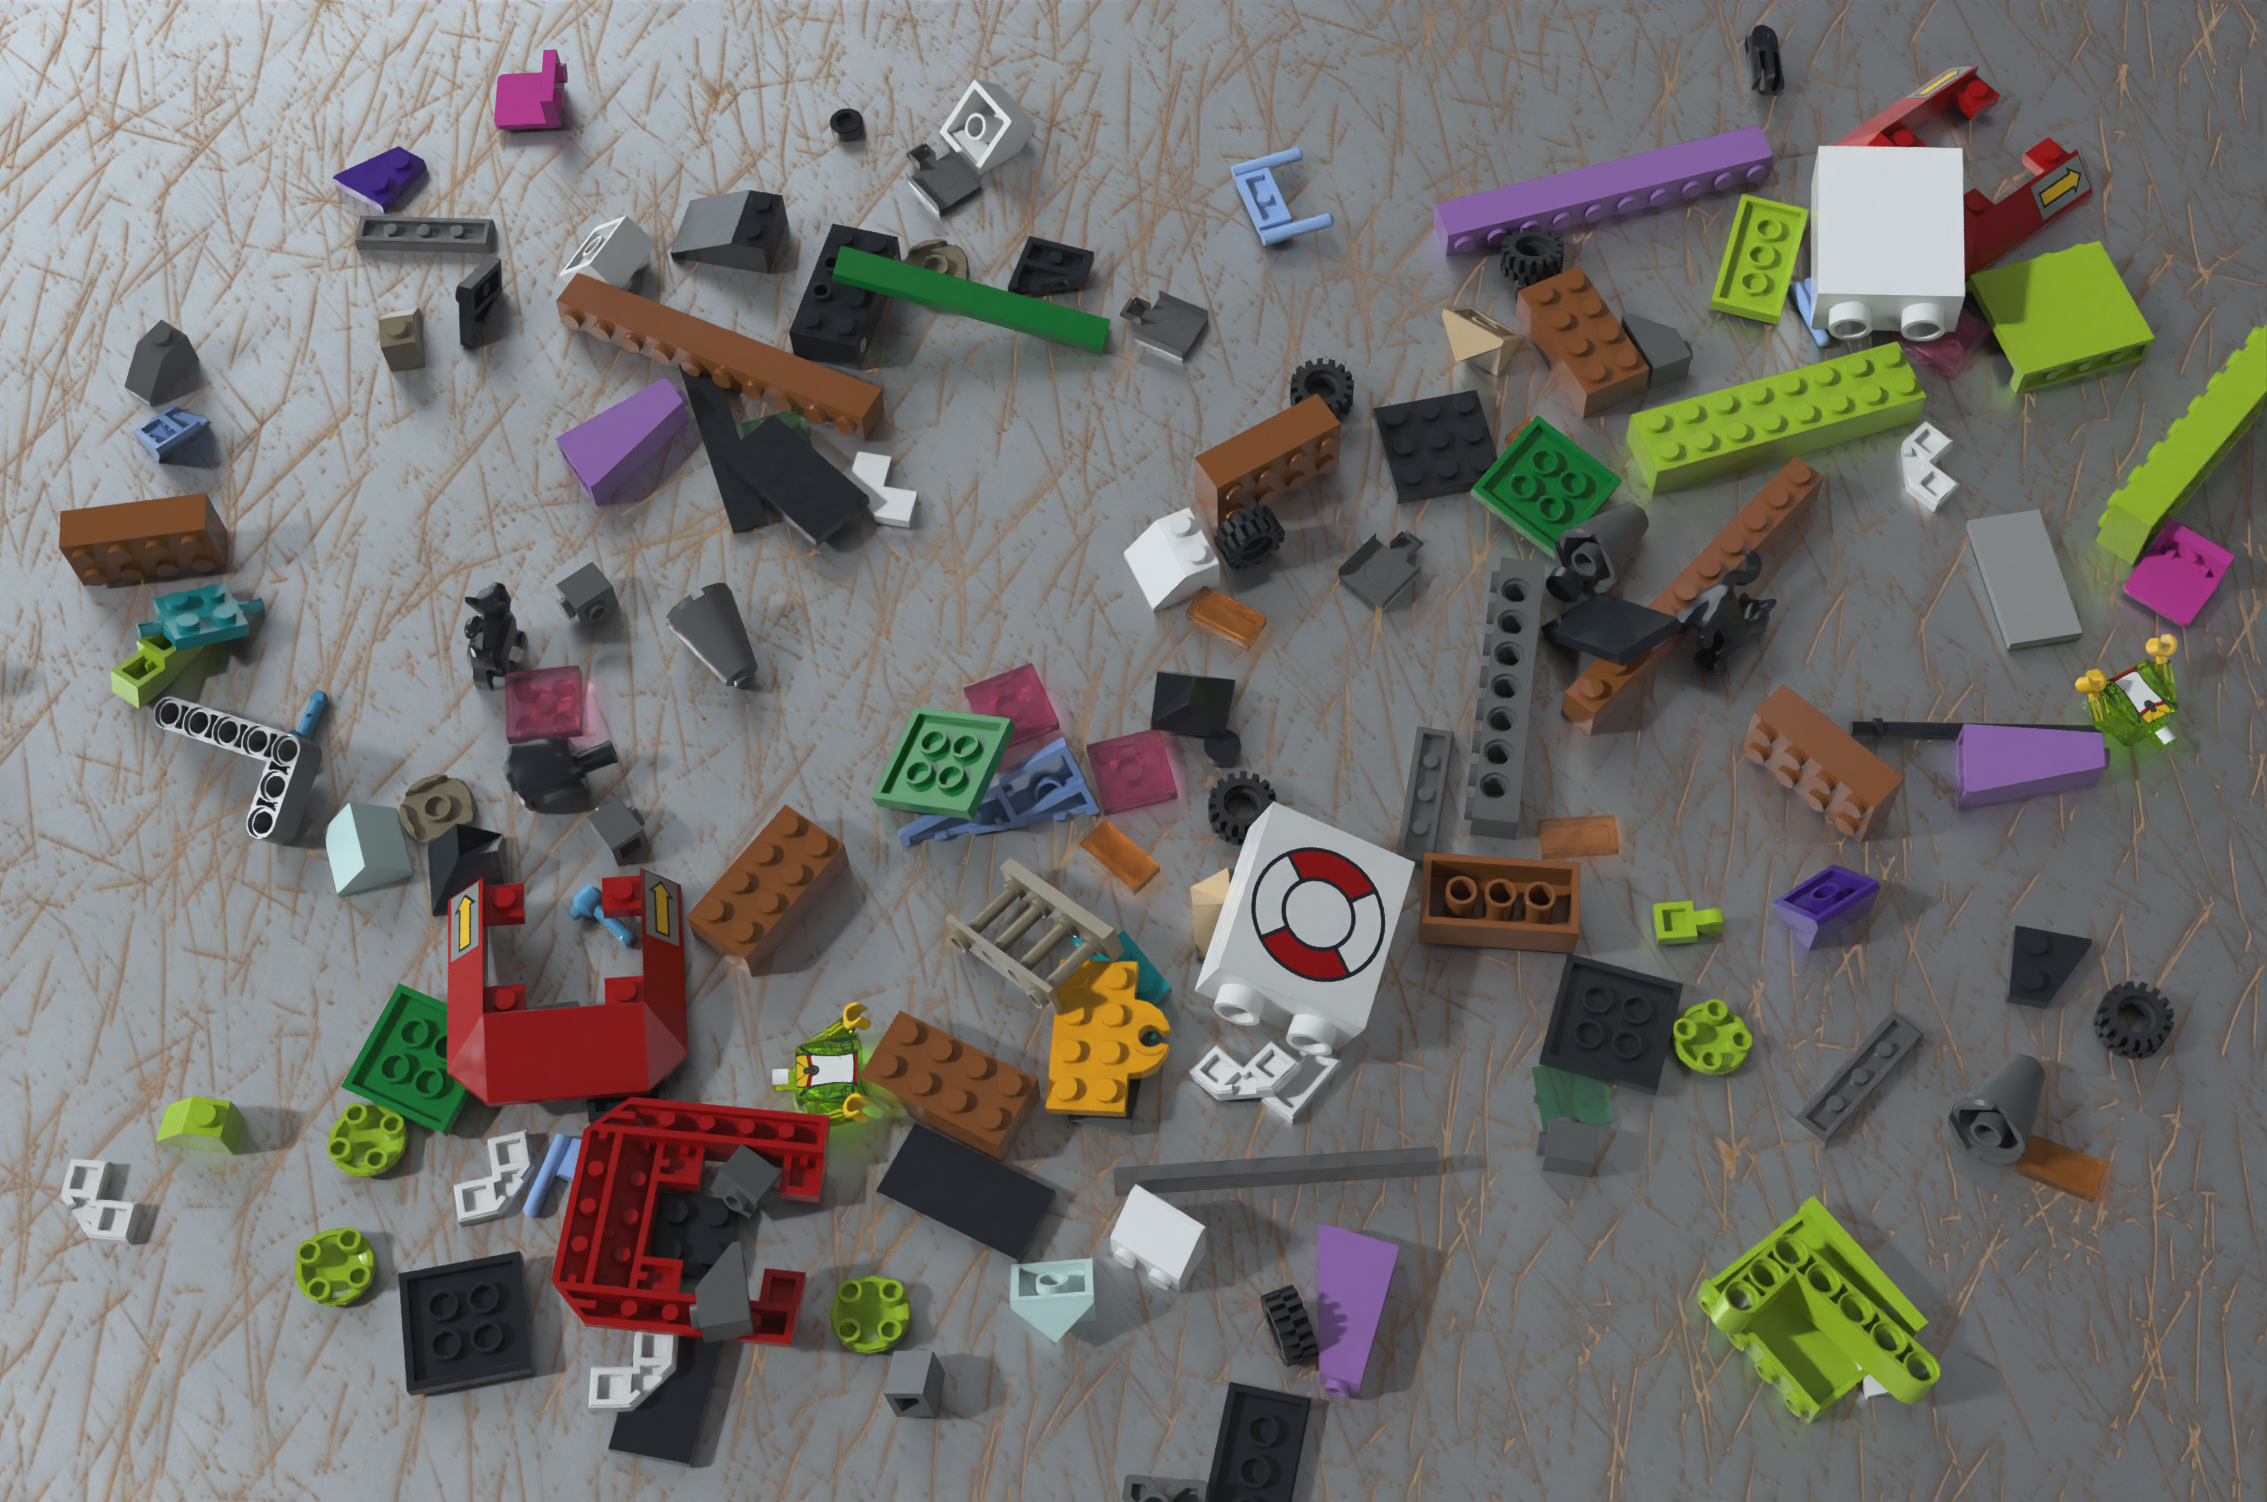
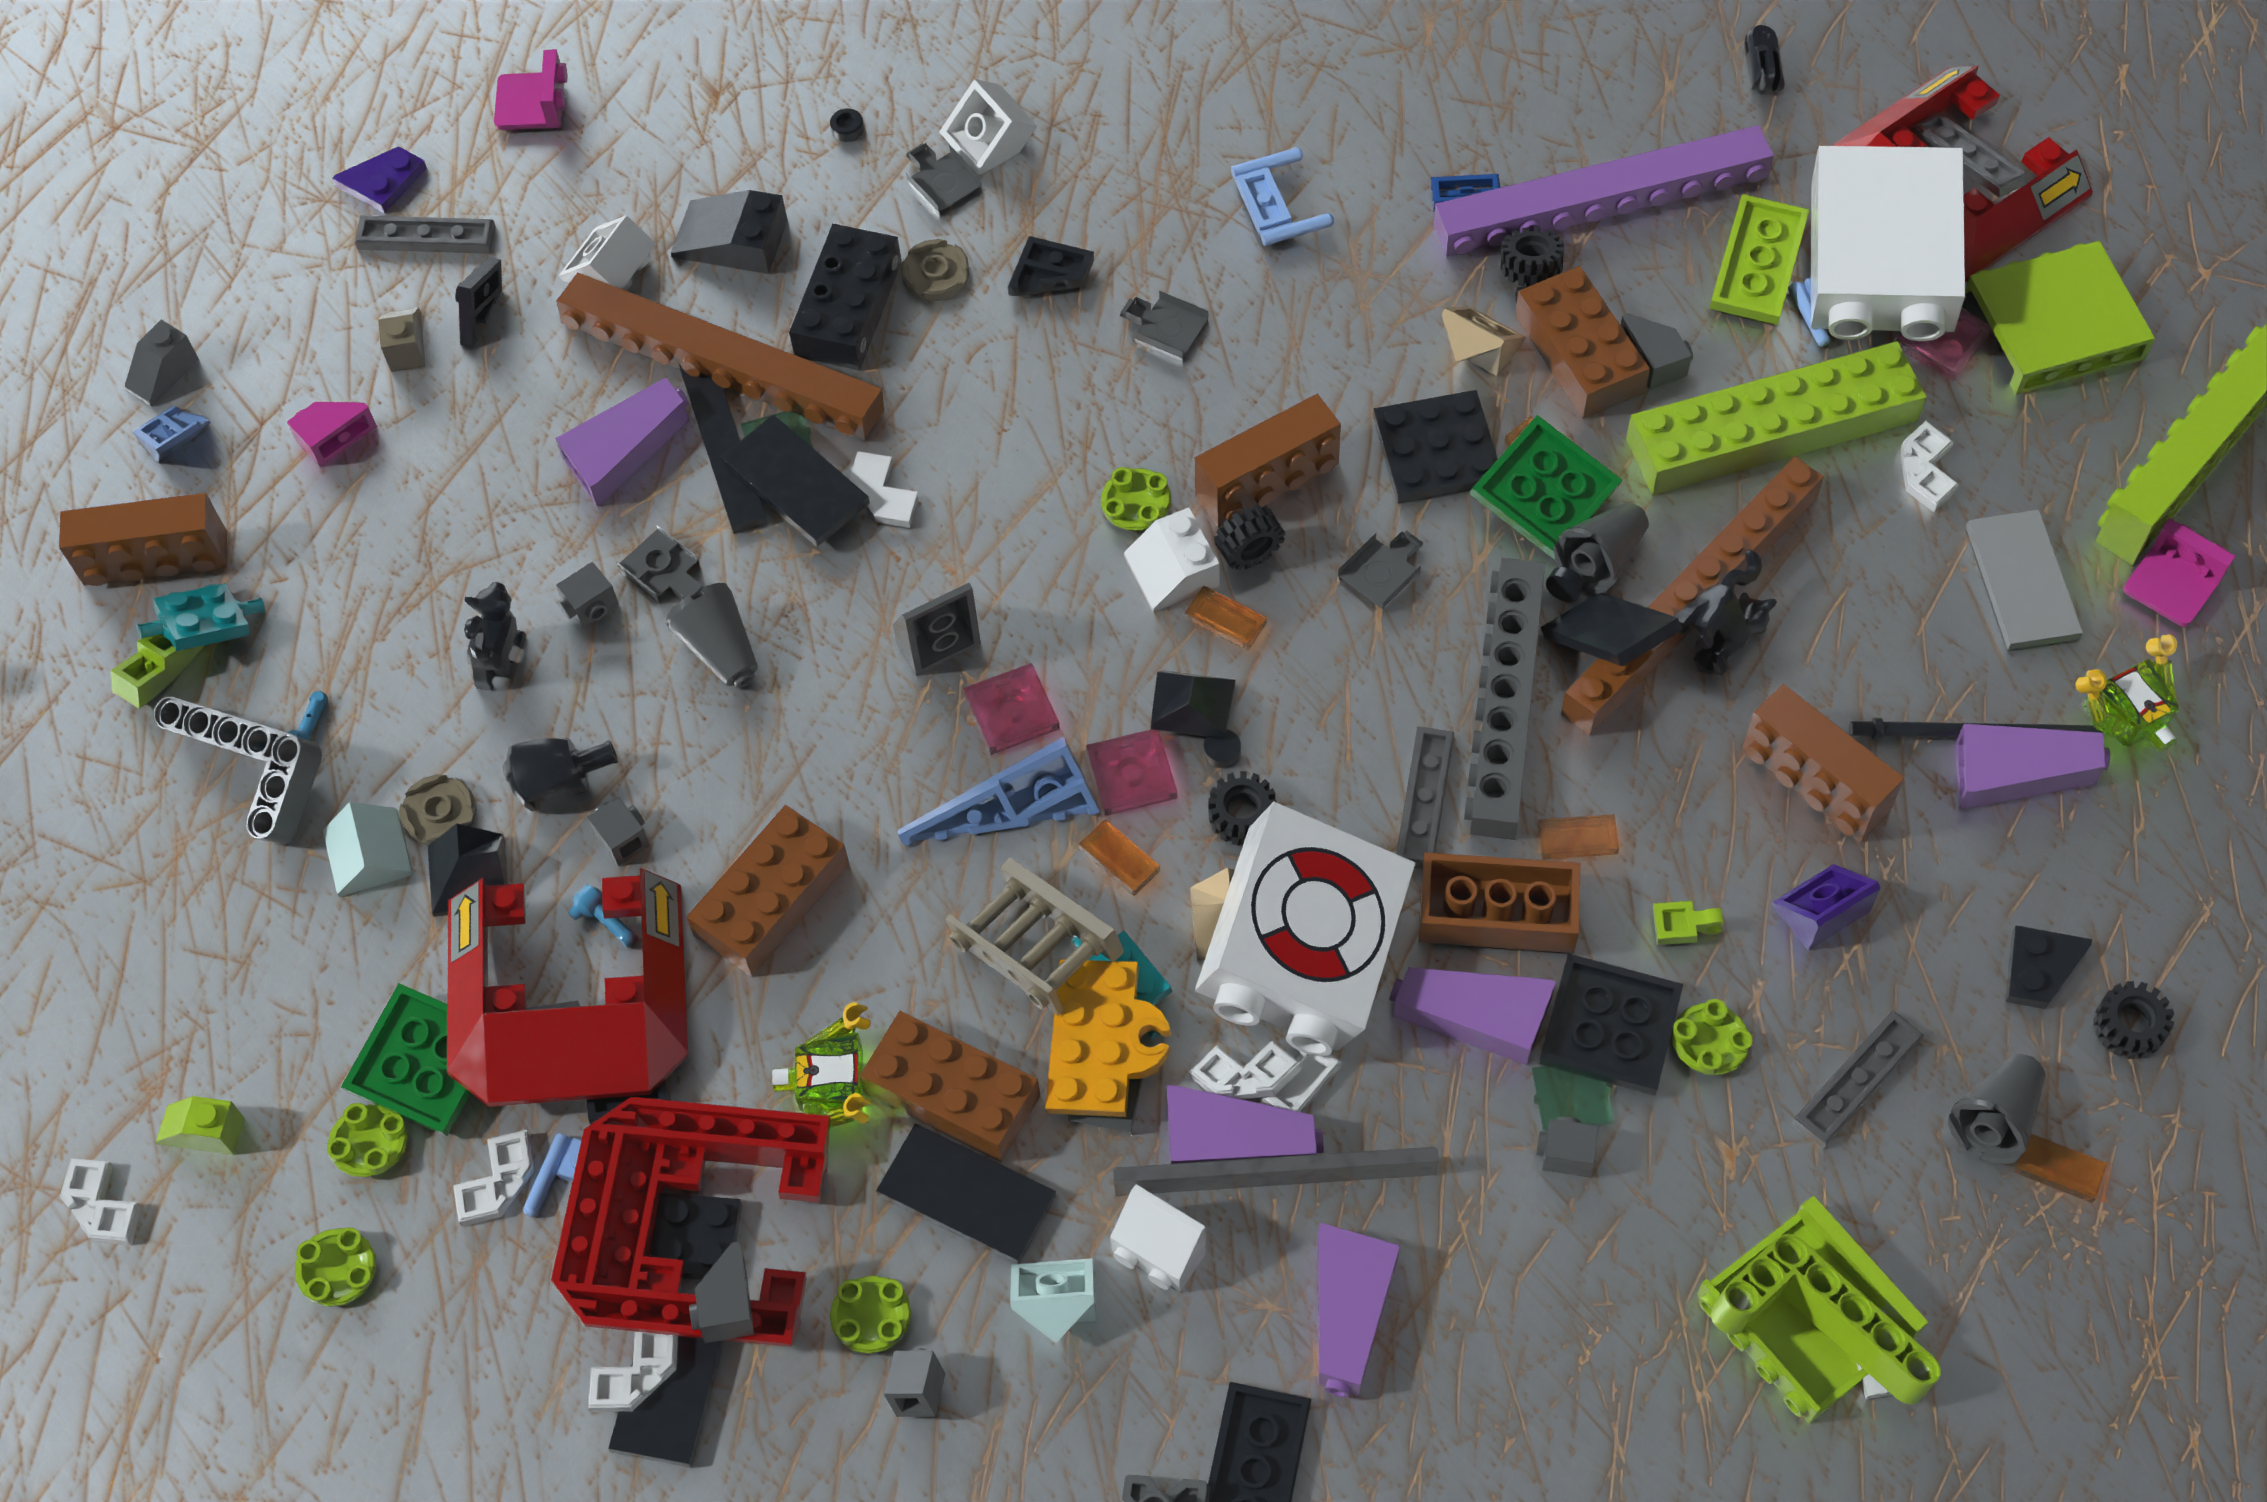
(330, 428): none -> dark pink slope
(465, 1323): black plate -> none
(544, 704): clear pink plate -> none
(660, 564): none -> dark grey piece
(746, 1182): dark grey brick -> none
(938, 629): none -> dark grey slope
(944, 763): green plate -> none
(971, 299): green tile -> none
(1135, 498): none -> lime dish
(1228, 1128): none -> medium lavender slope
(1289, 1325): black tyre -> none
(1328, 376): black tyre -> none
(1463, 183): none -> blue tile
(1476, 1008): none -> medium lavender slope
(1979, 160): none -> flat silver tile

